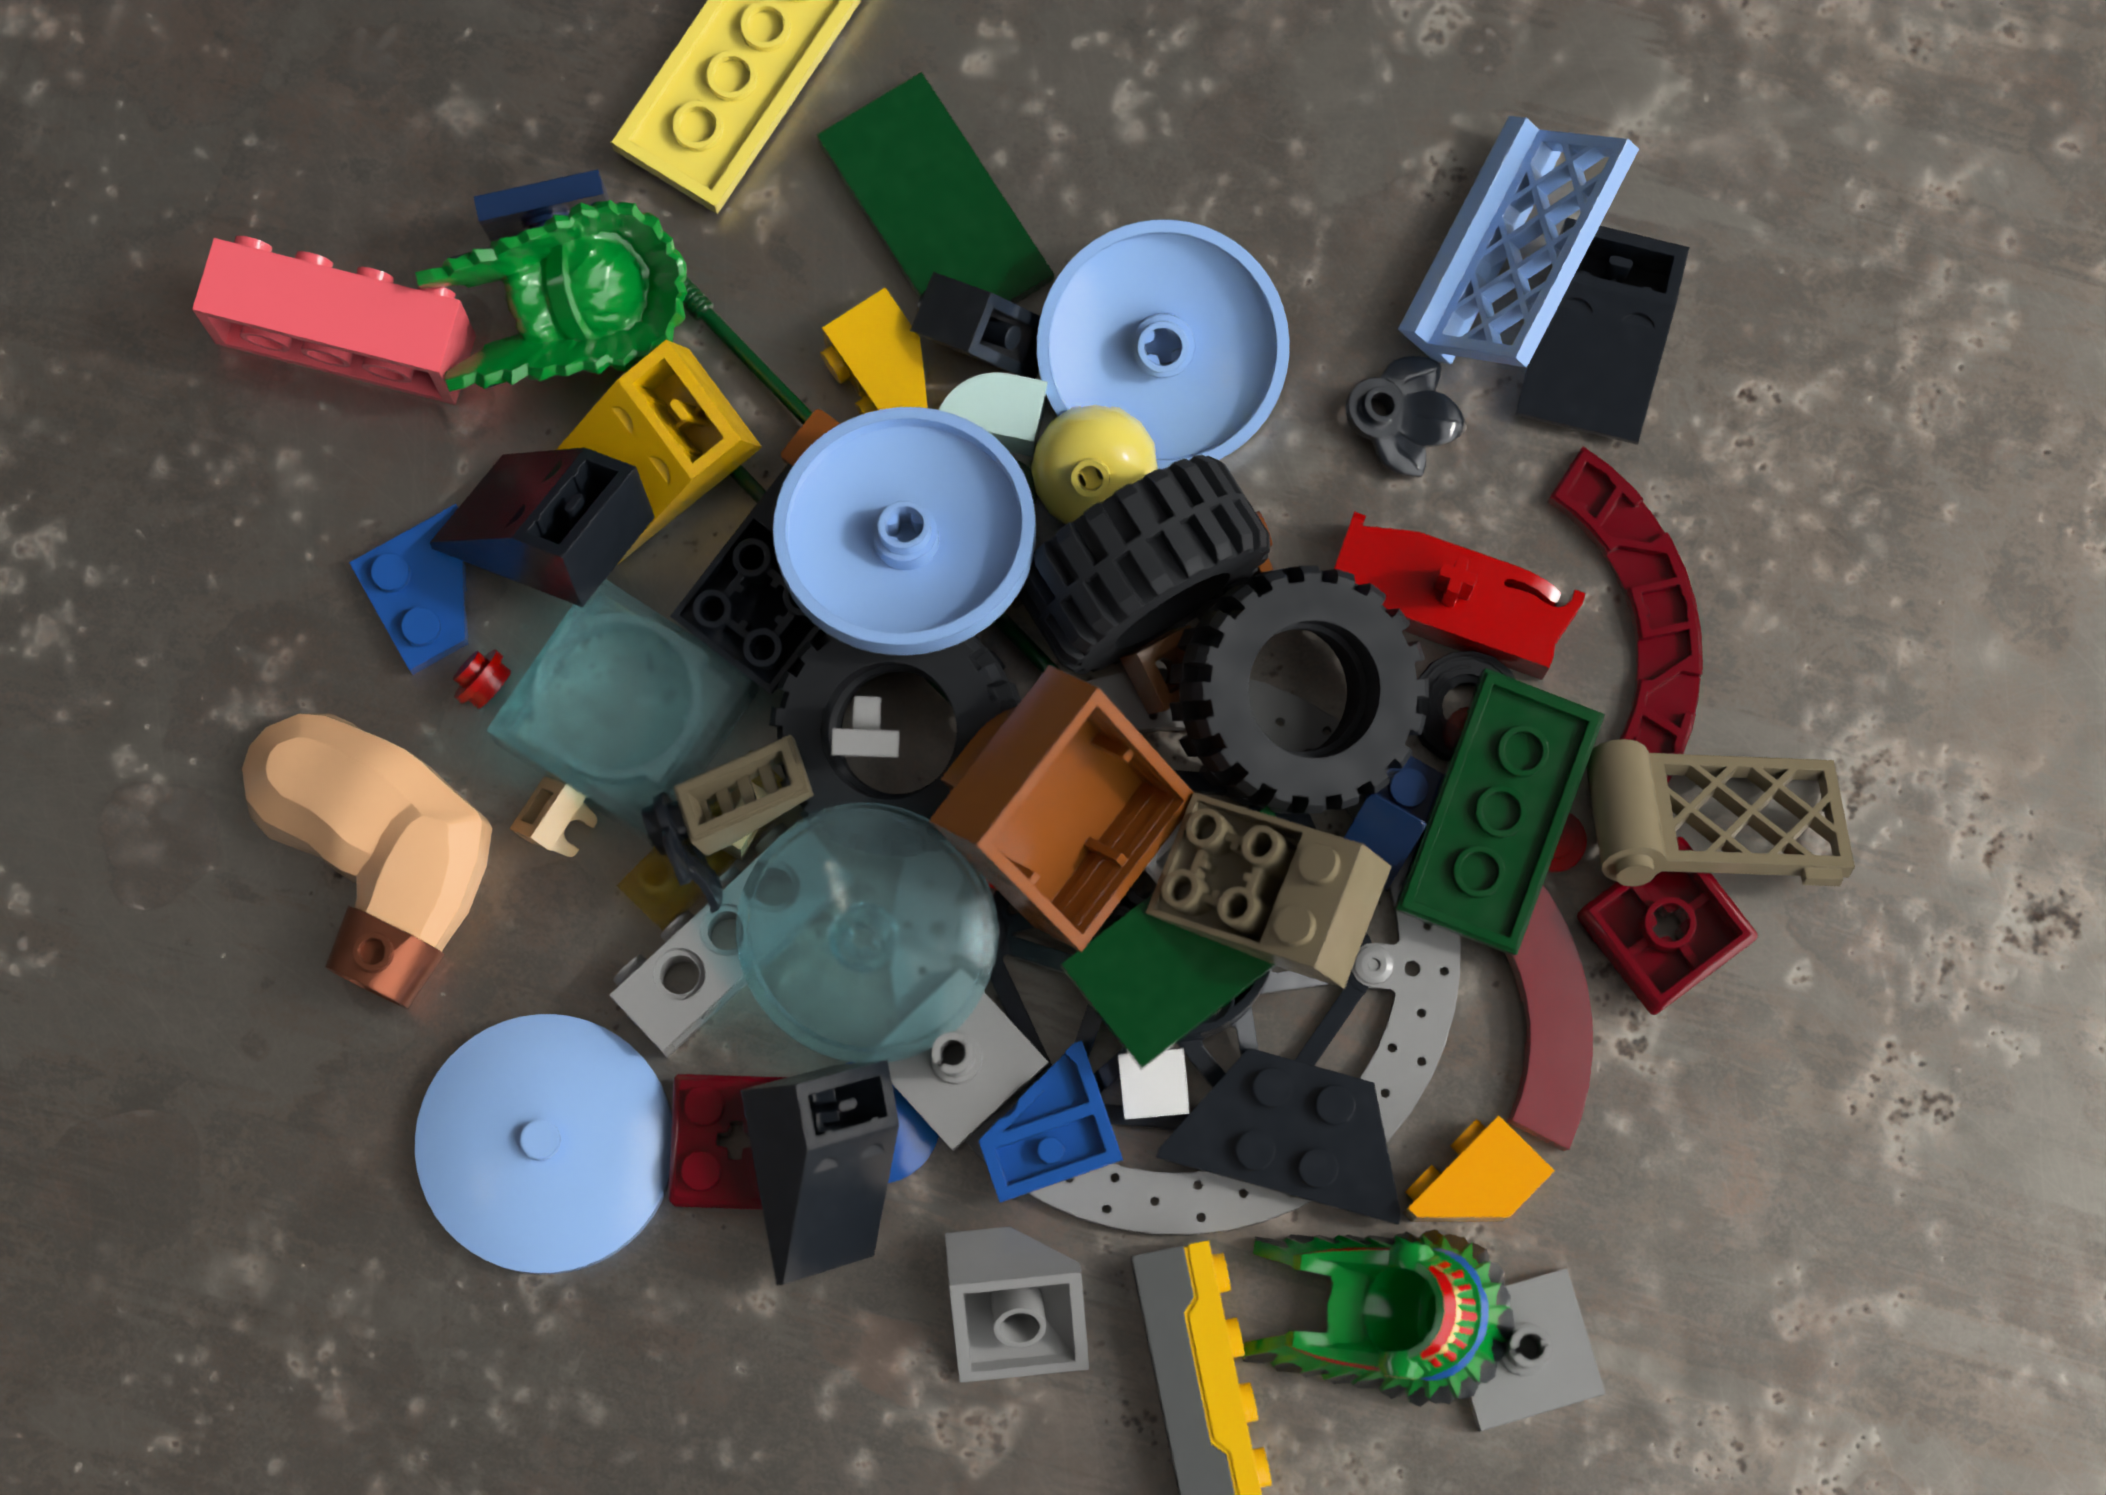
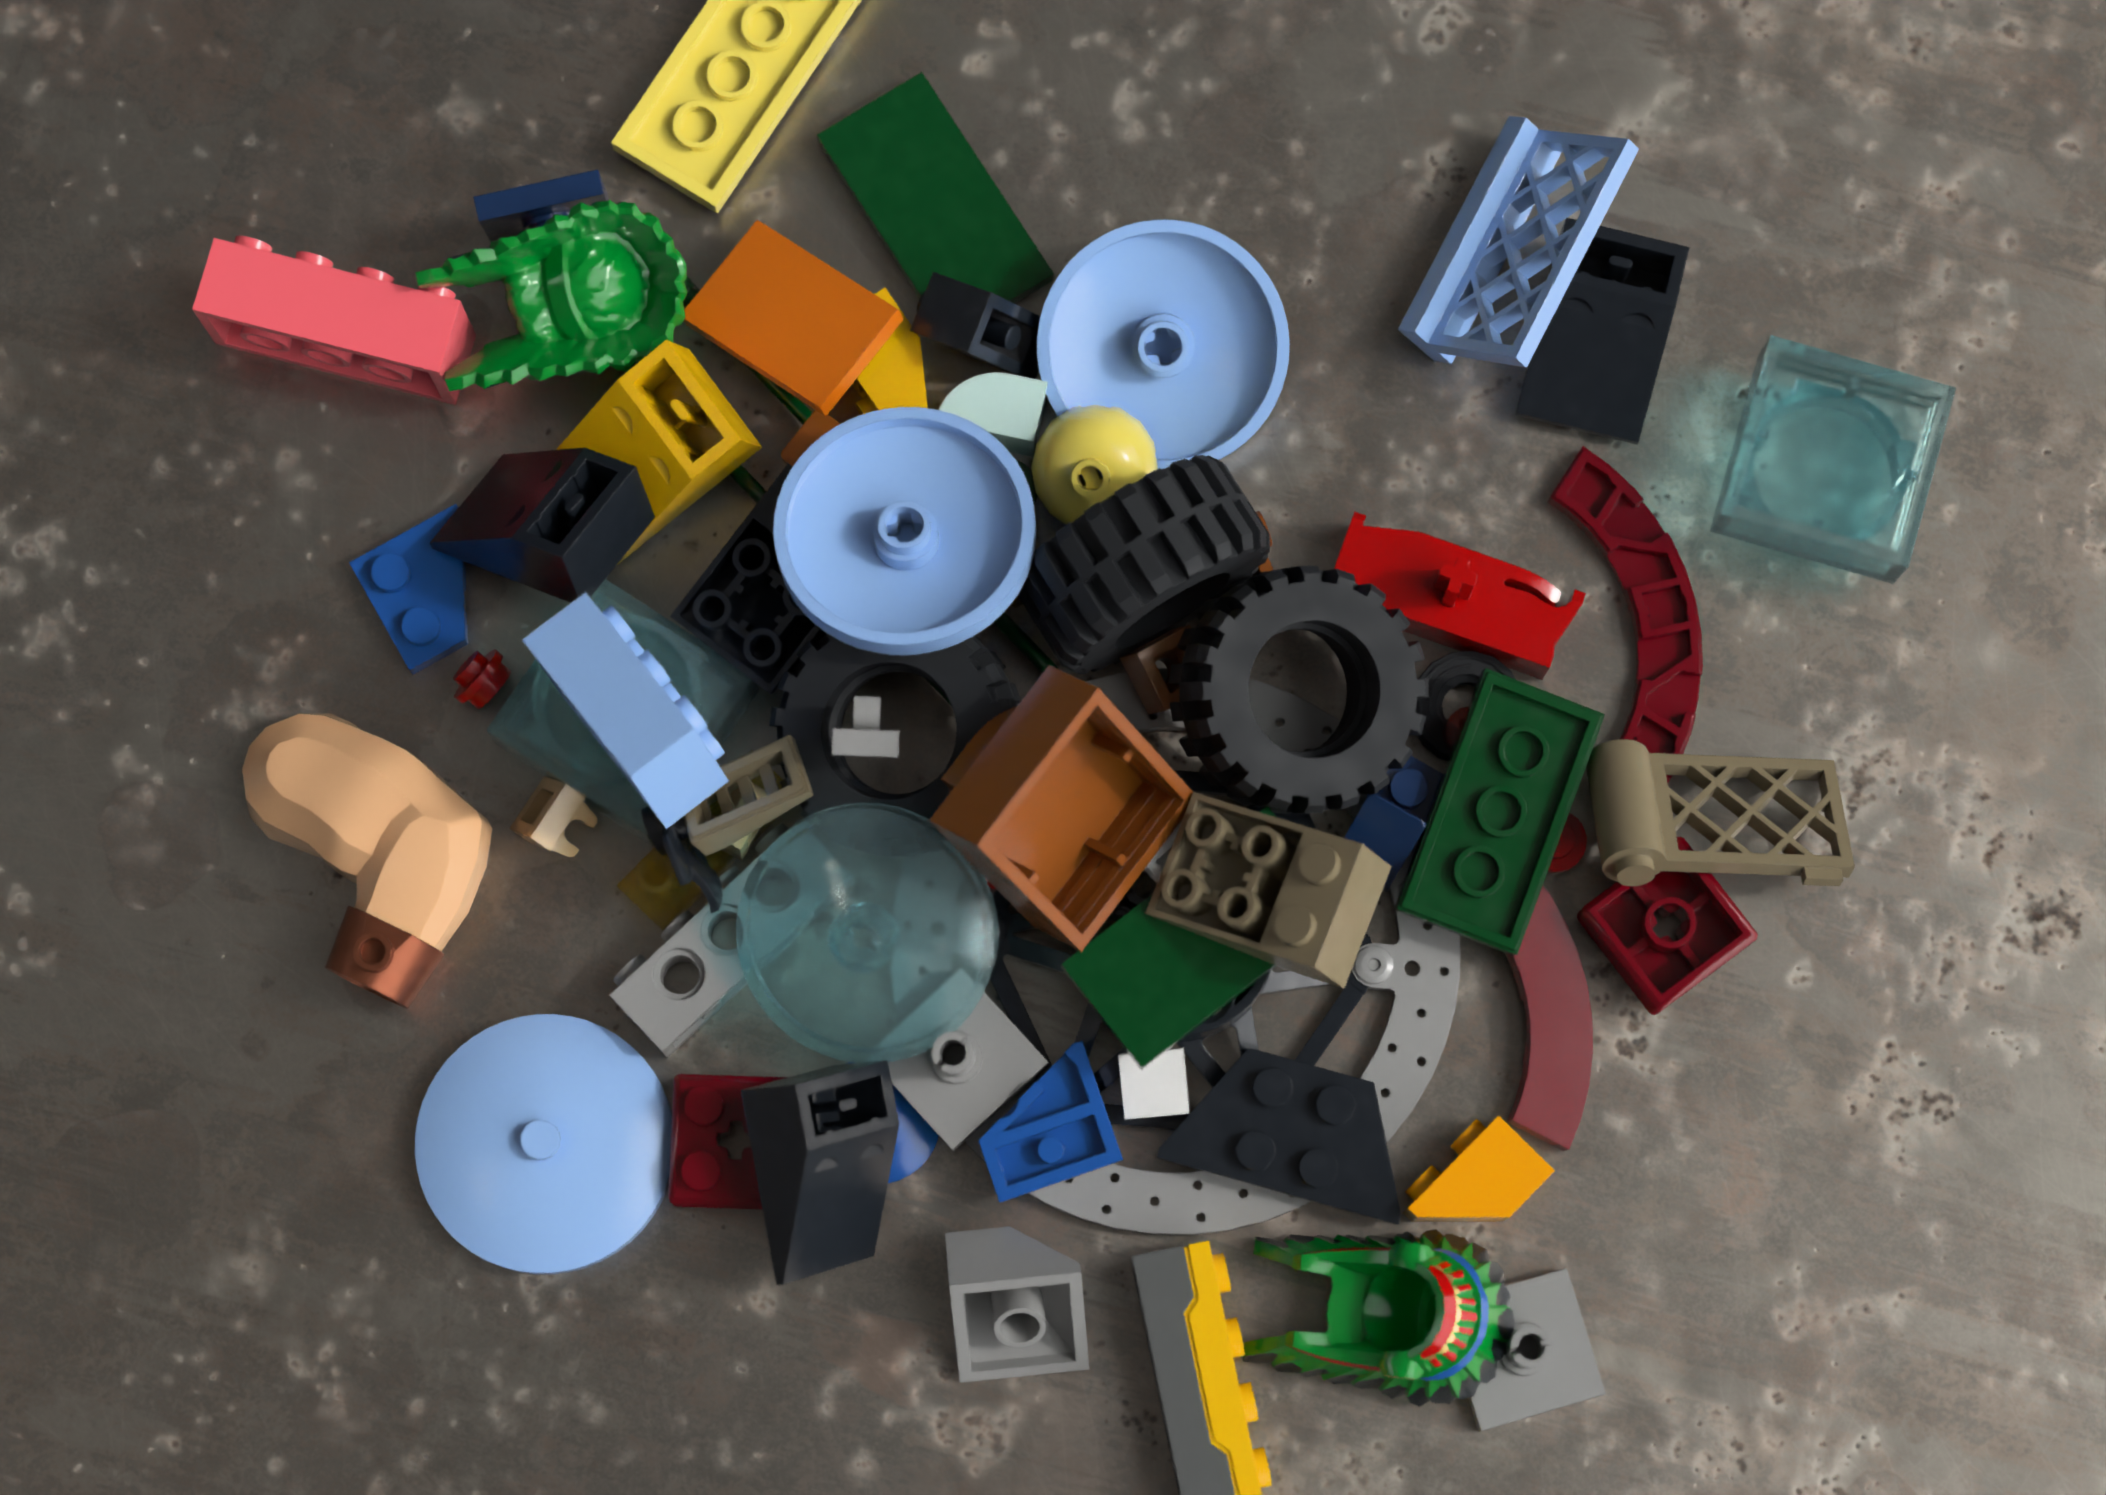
(630, 707): none -> light blue brick
(792, 317): none -> orange tile
(1414, 417): black plate -> none
(1833, 459): none -> clear light blue container

